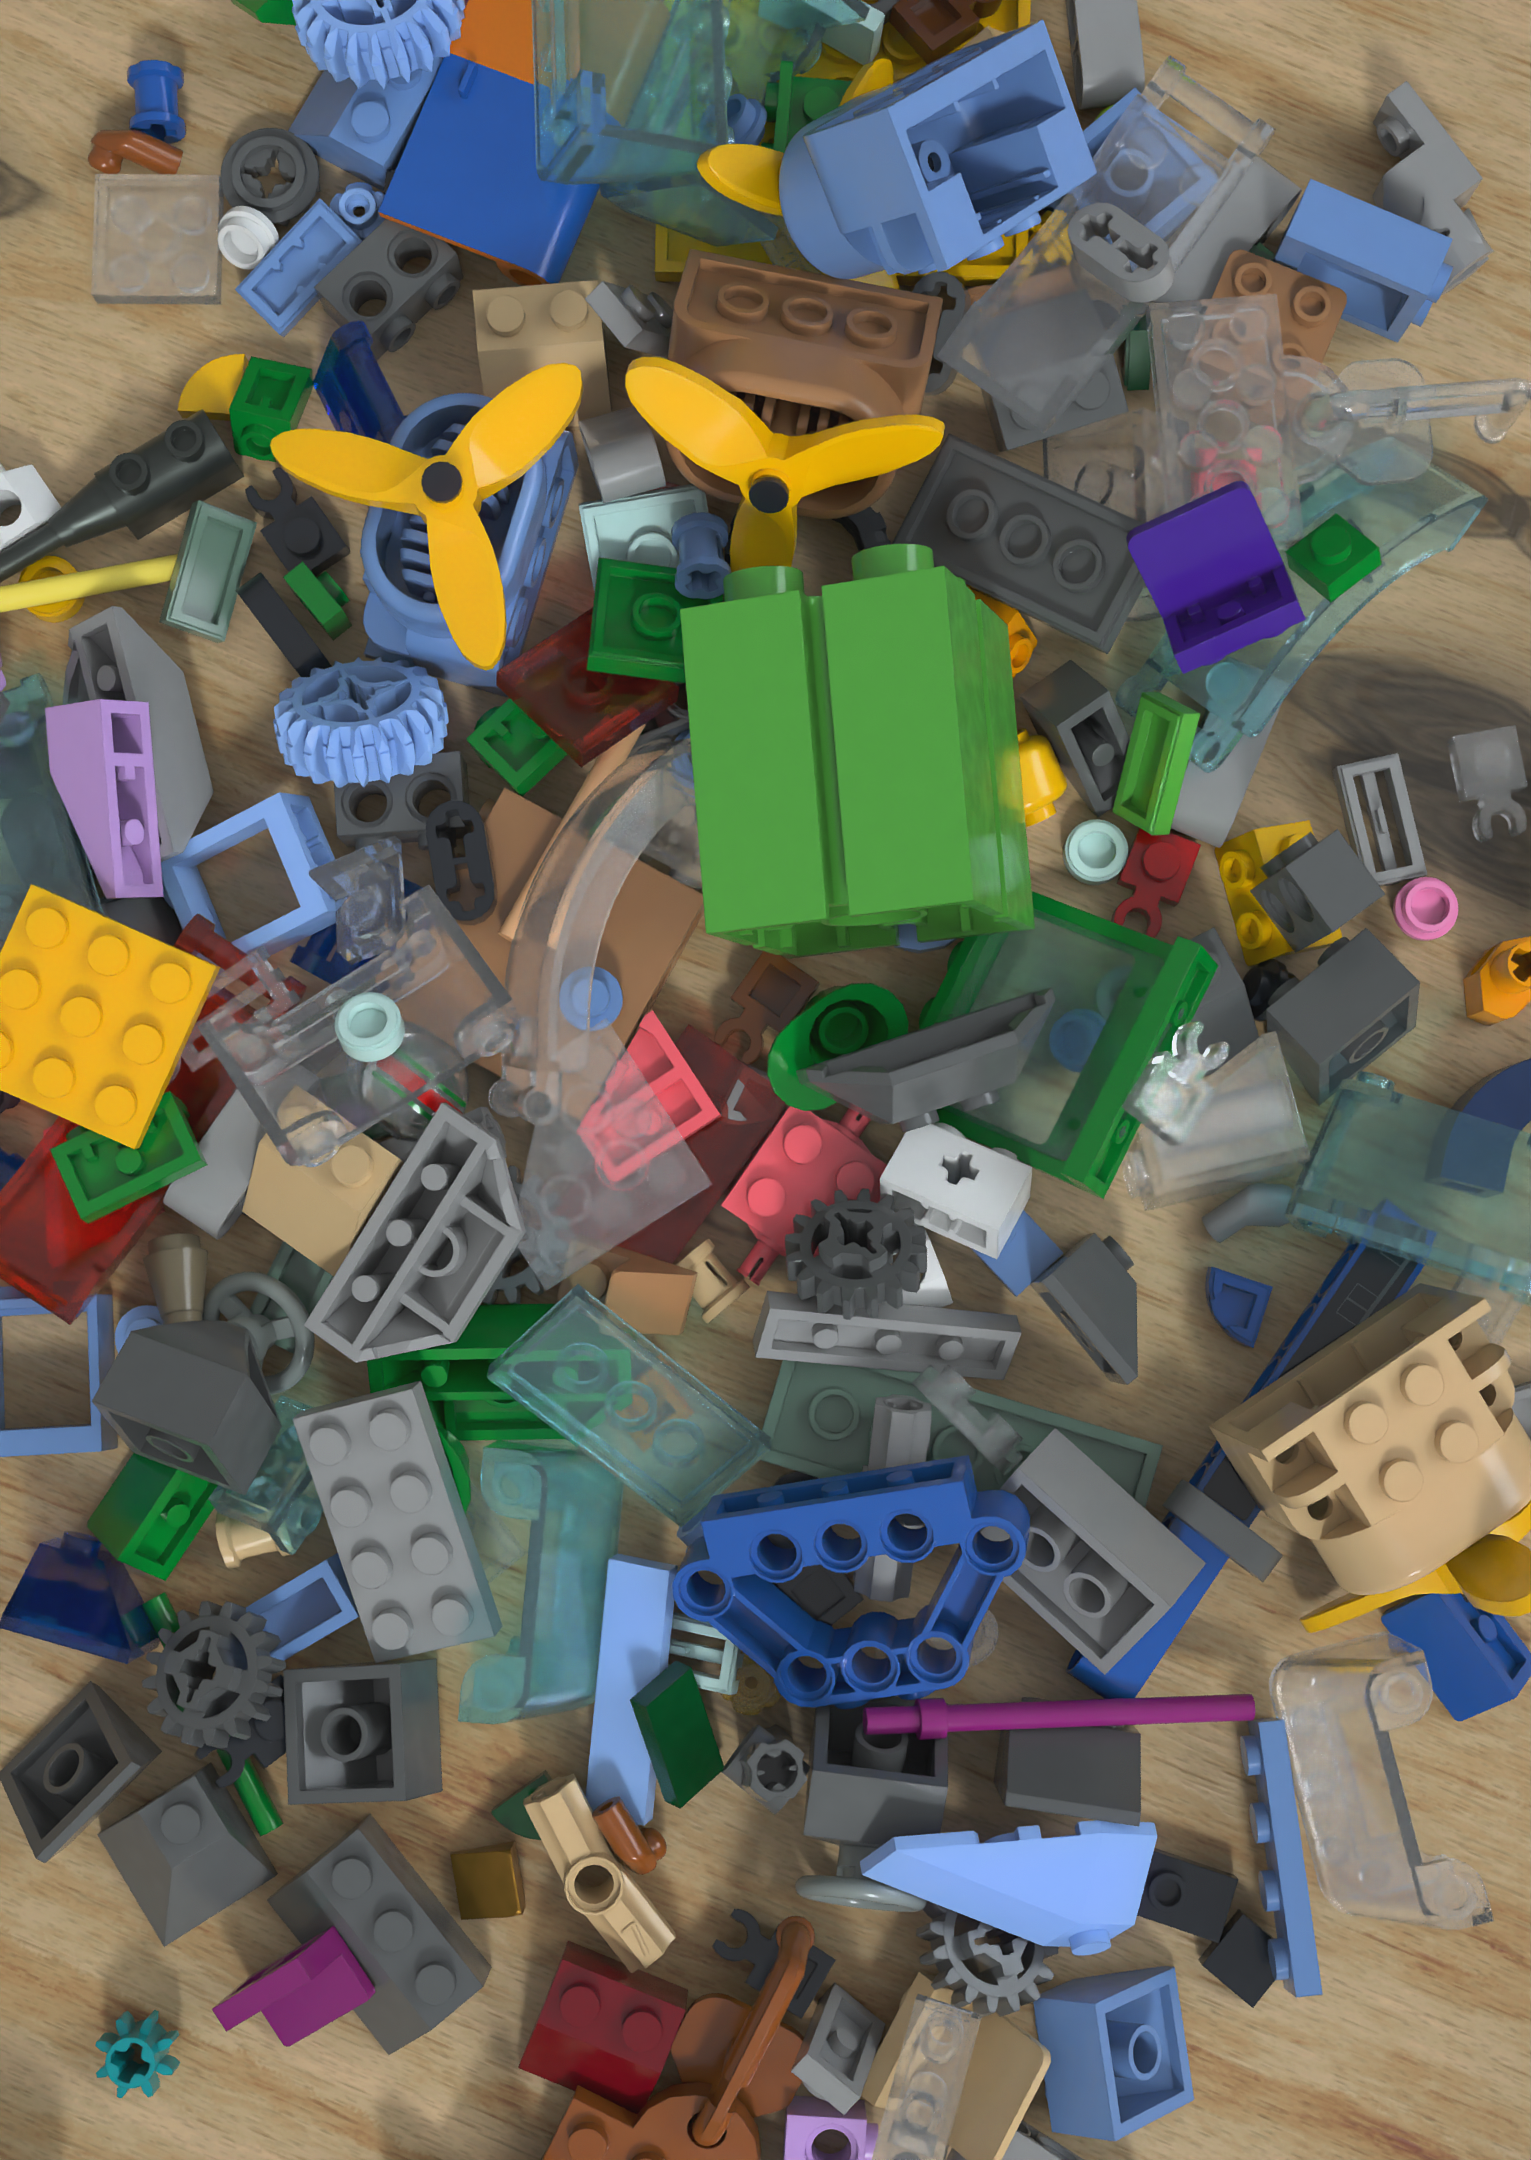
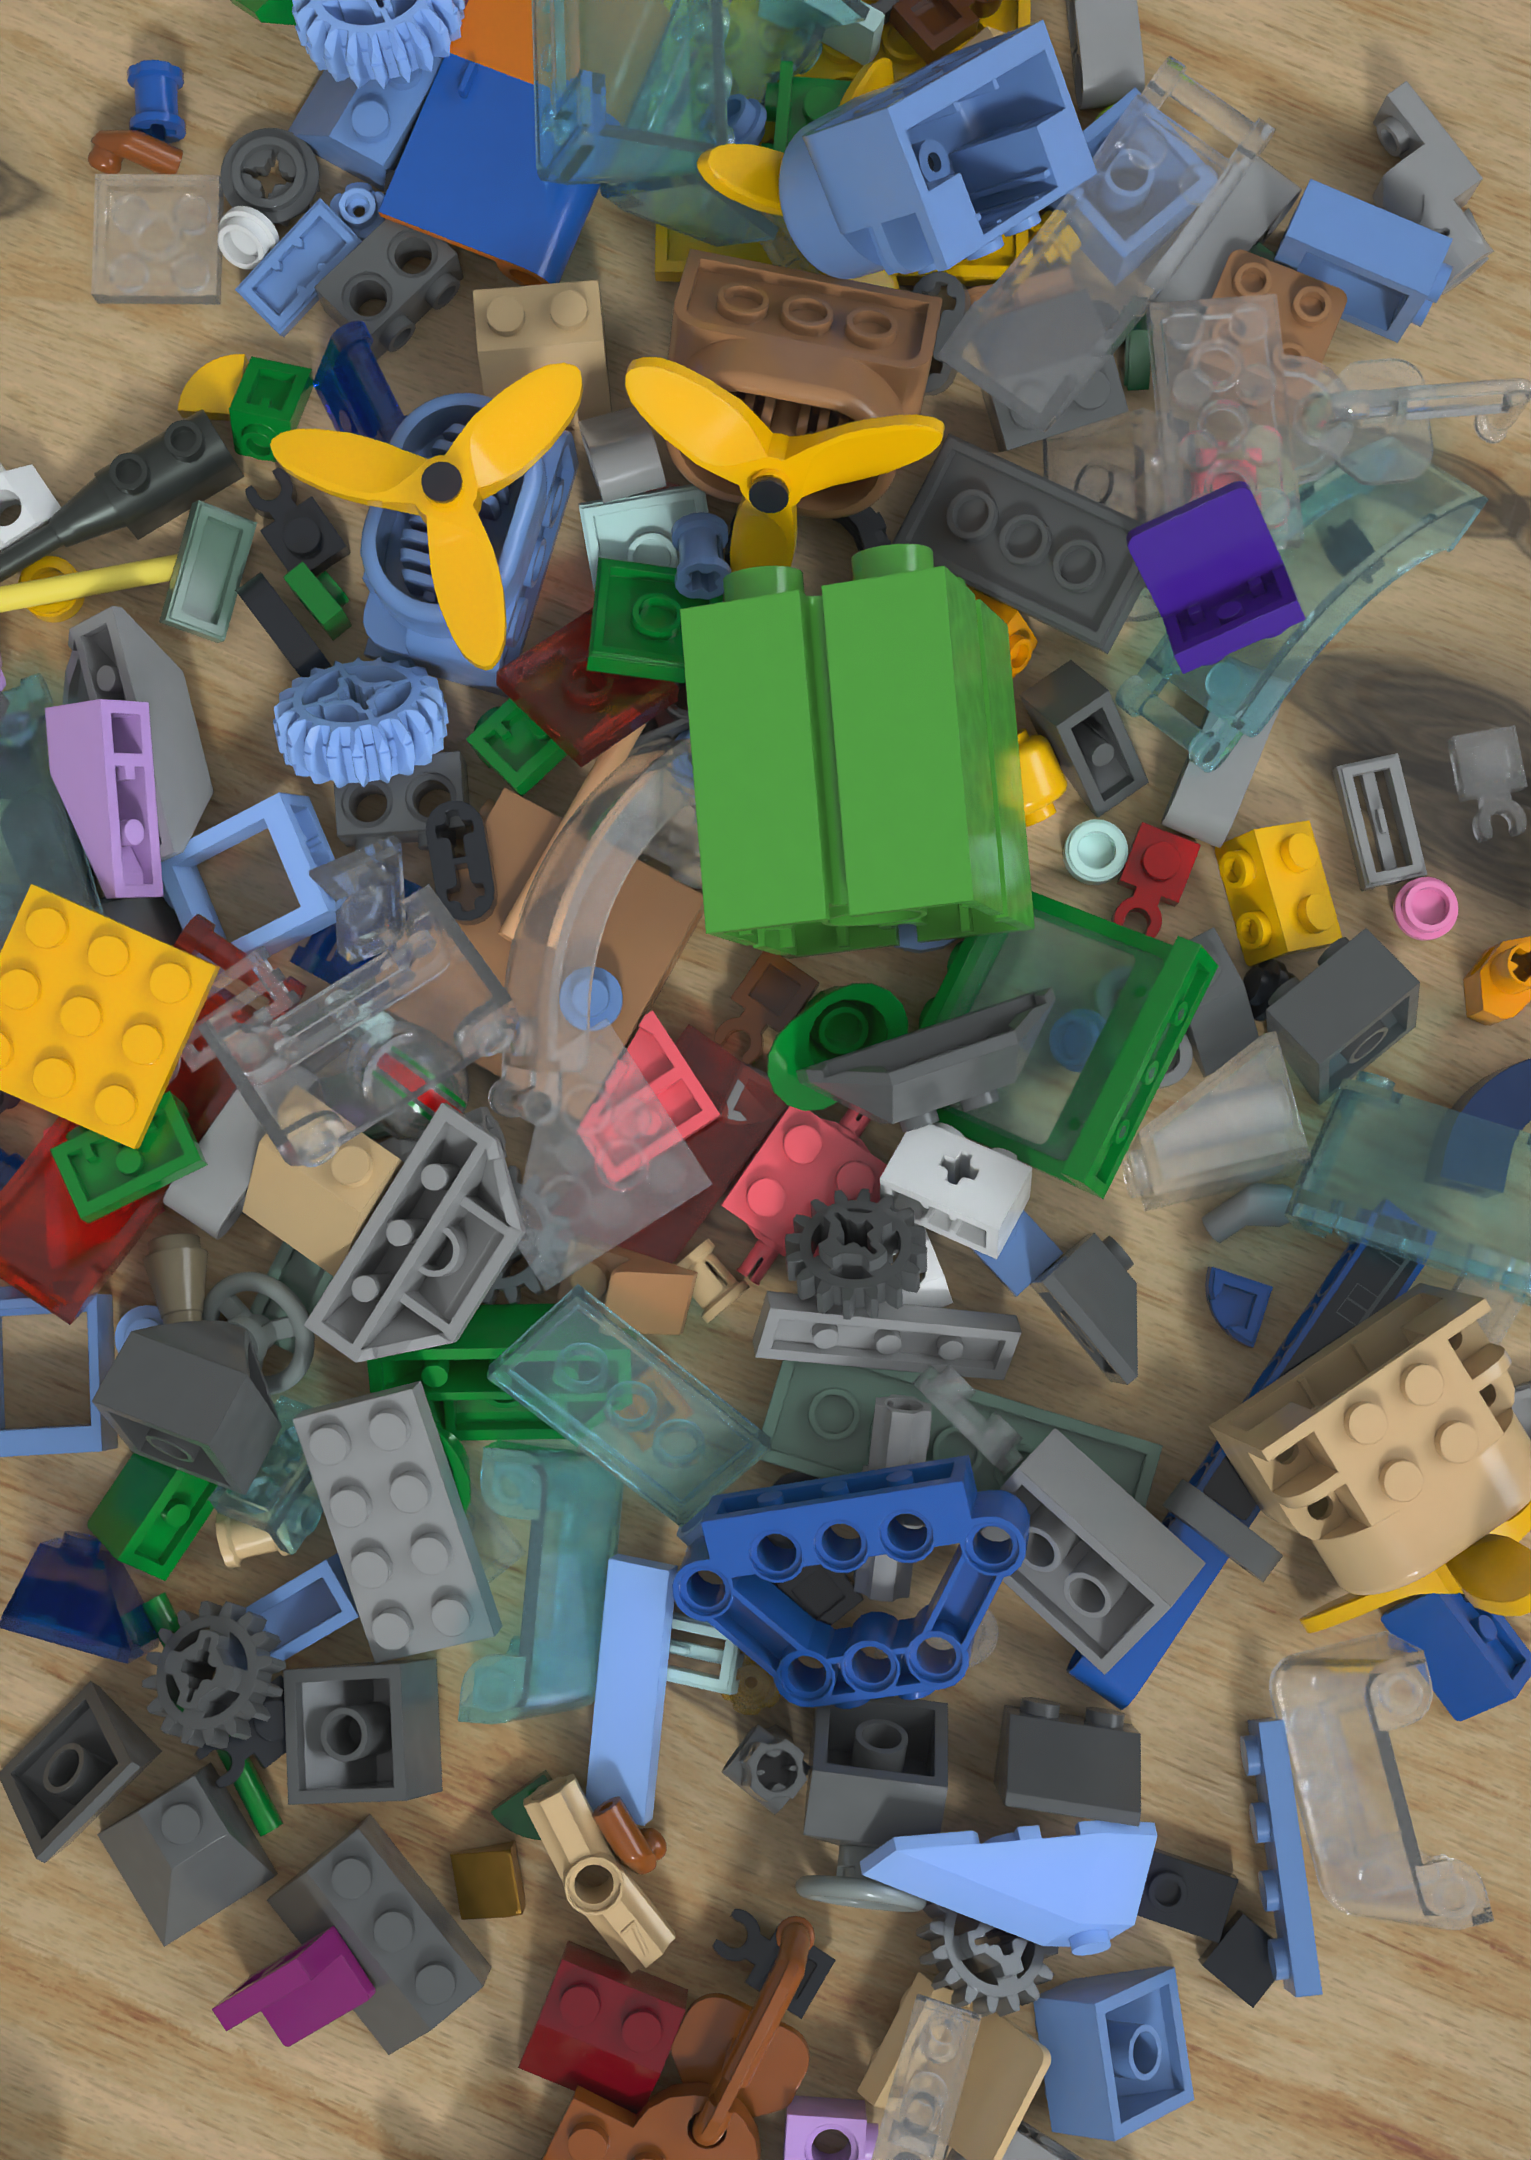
(119, 2058): teal gear -> none
(369, 1027): light aqua tile -> none
(635, 318): light grey plate -> none
(677, 1734): dark green tile -> none
(838, 2049): light grey plate -> none
(933, 1718): magenta bar -> none
(1129, 242): light grey beam -> none
(1155, 763): bright green tile -> none
(1171, 1088): clear plate -> none
(1315, 888): dark grey brick -> none
(1333, 557): green plate -> none

